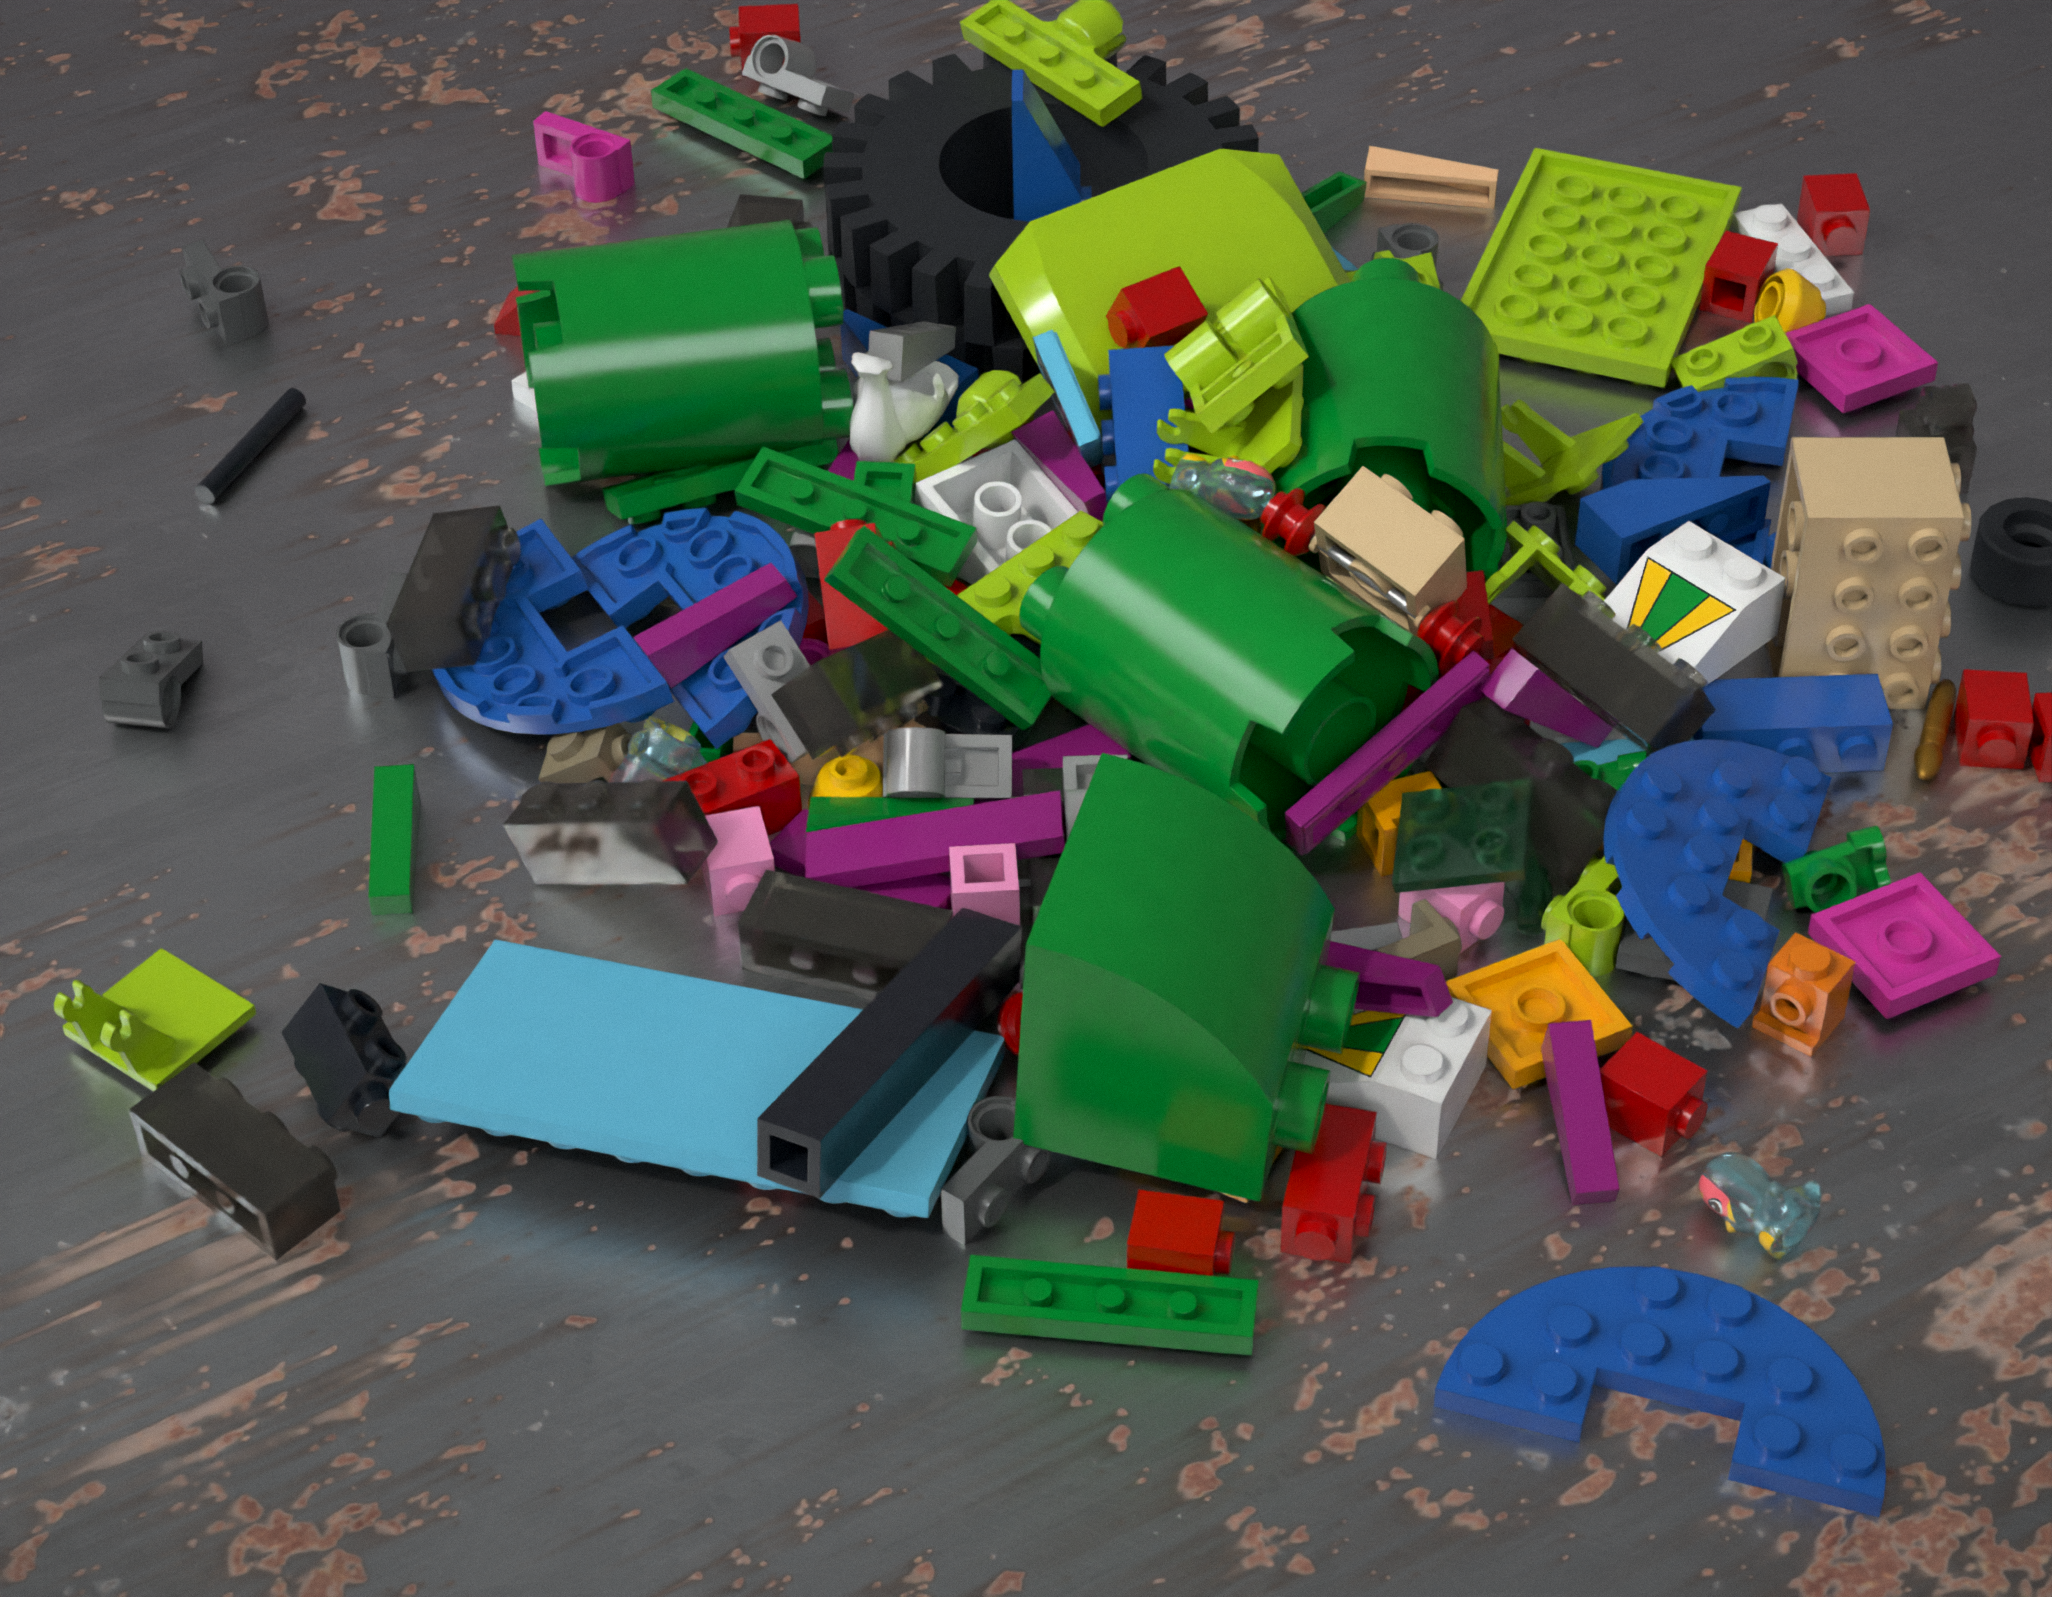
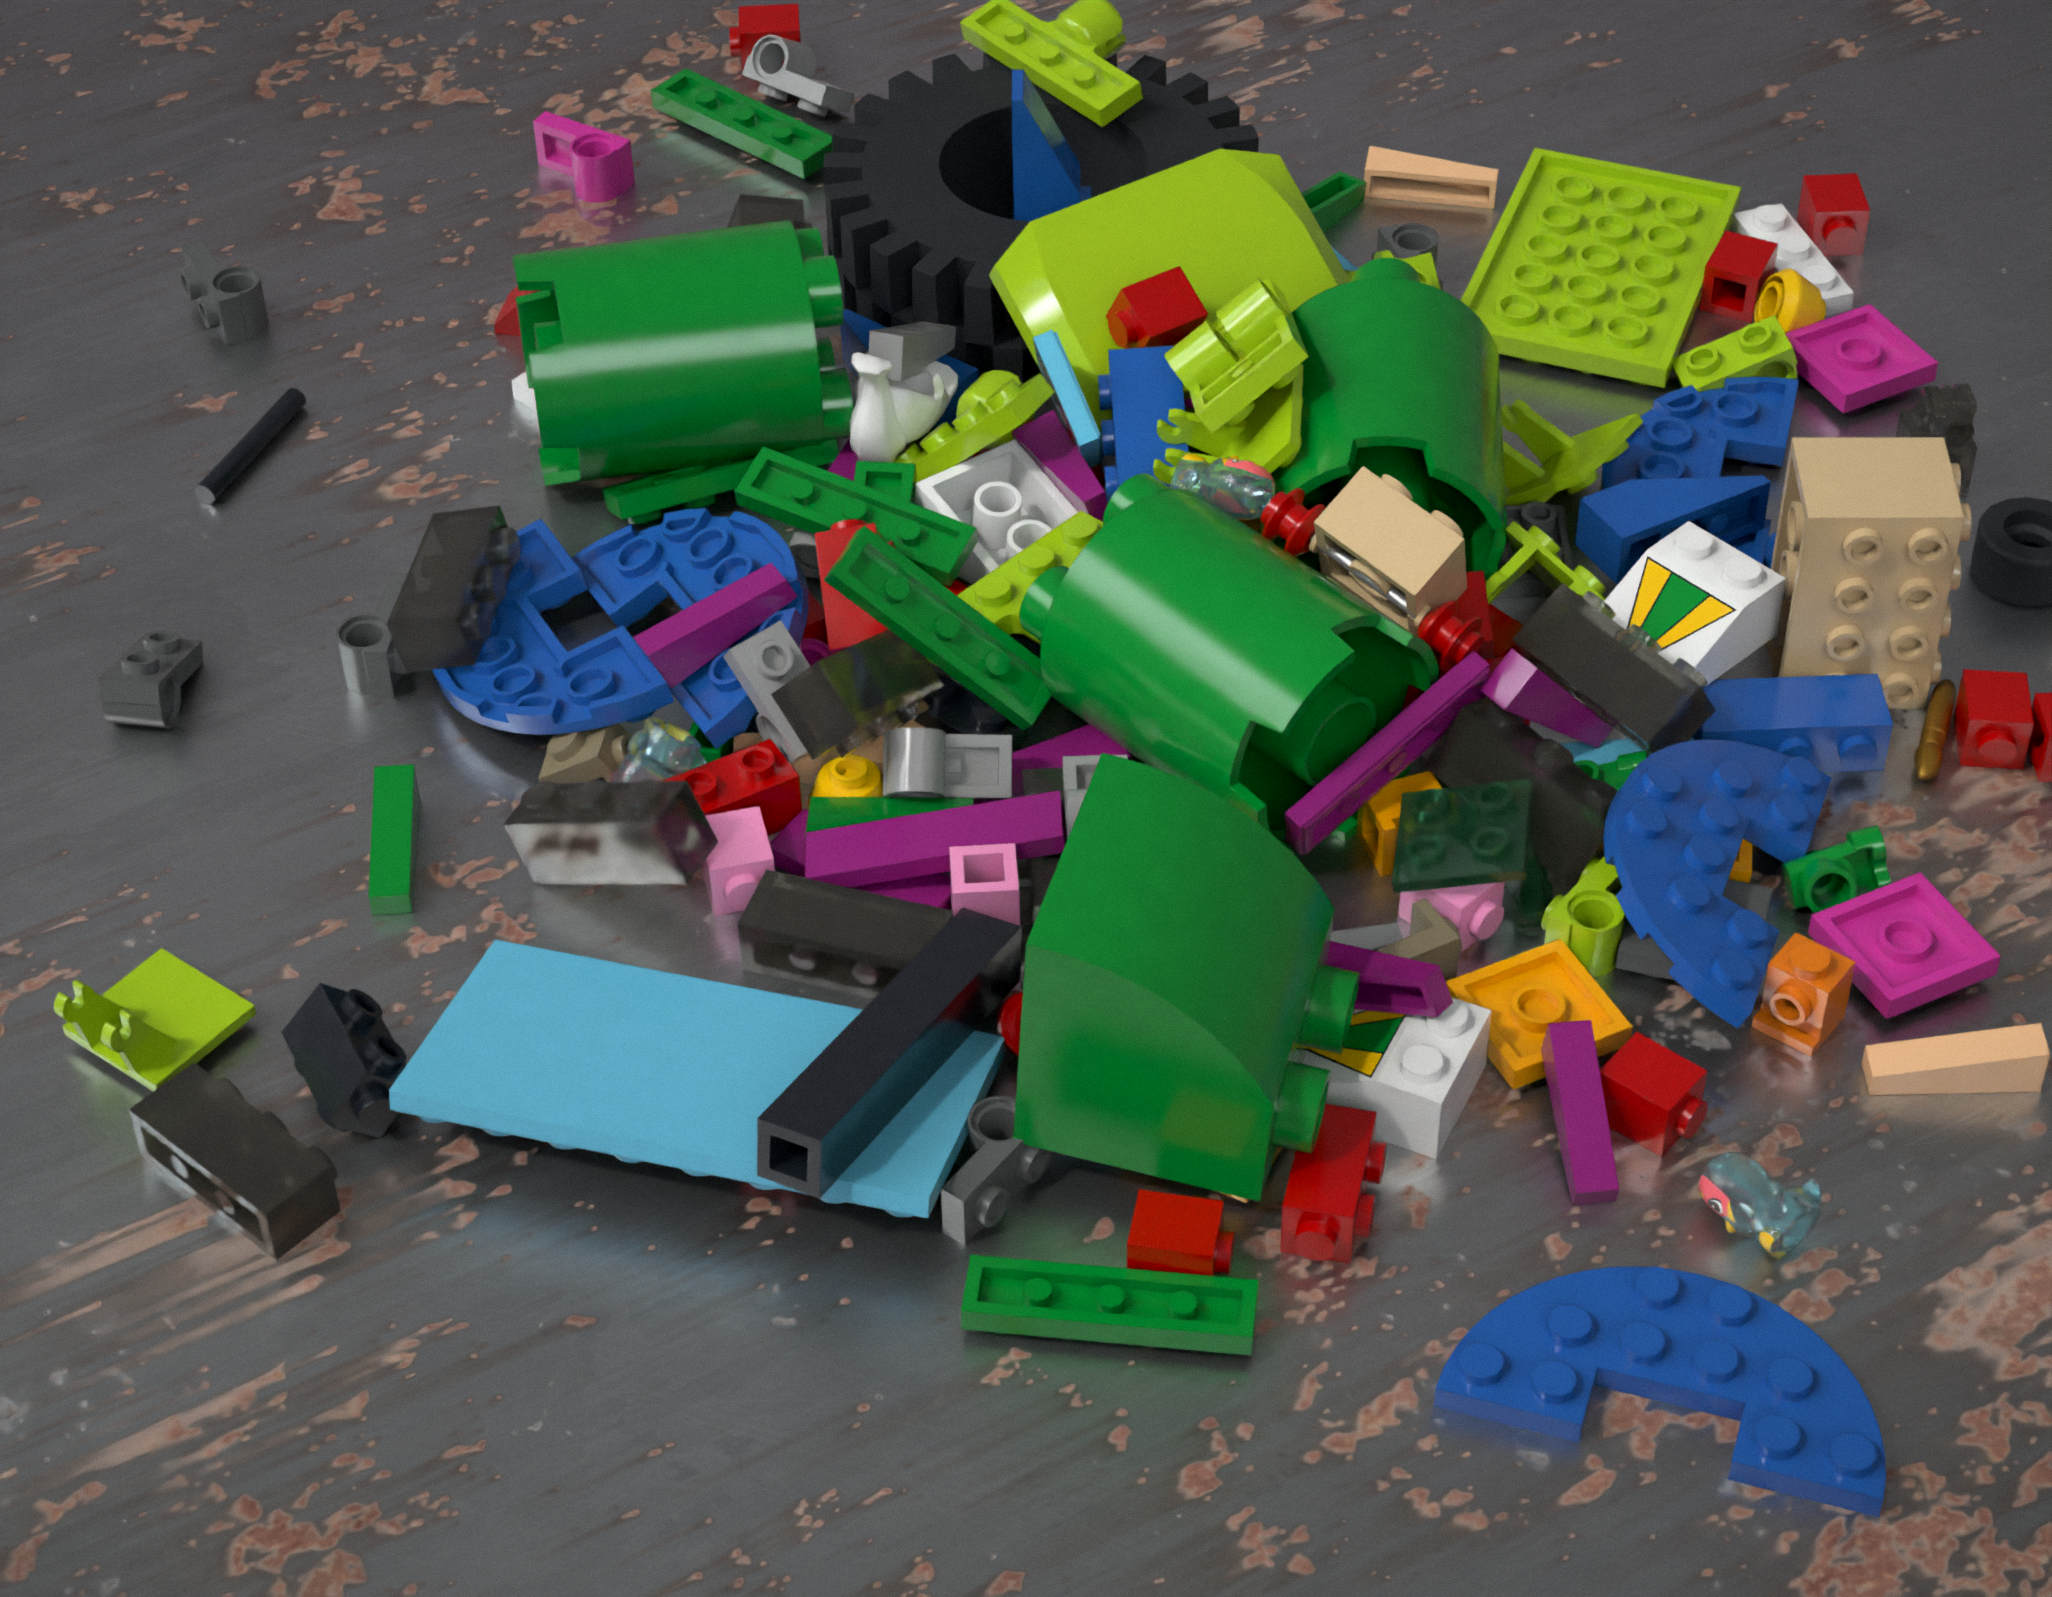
(1960, 1063): none -> light nougat piece

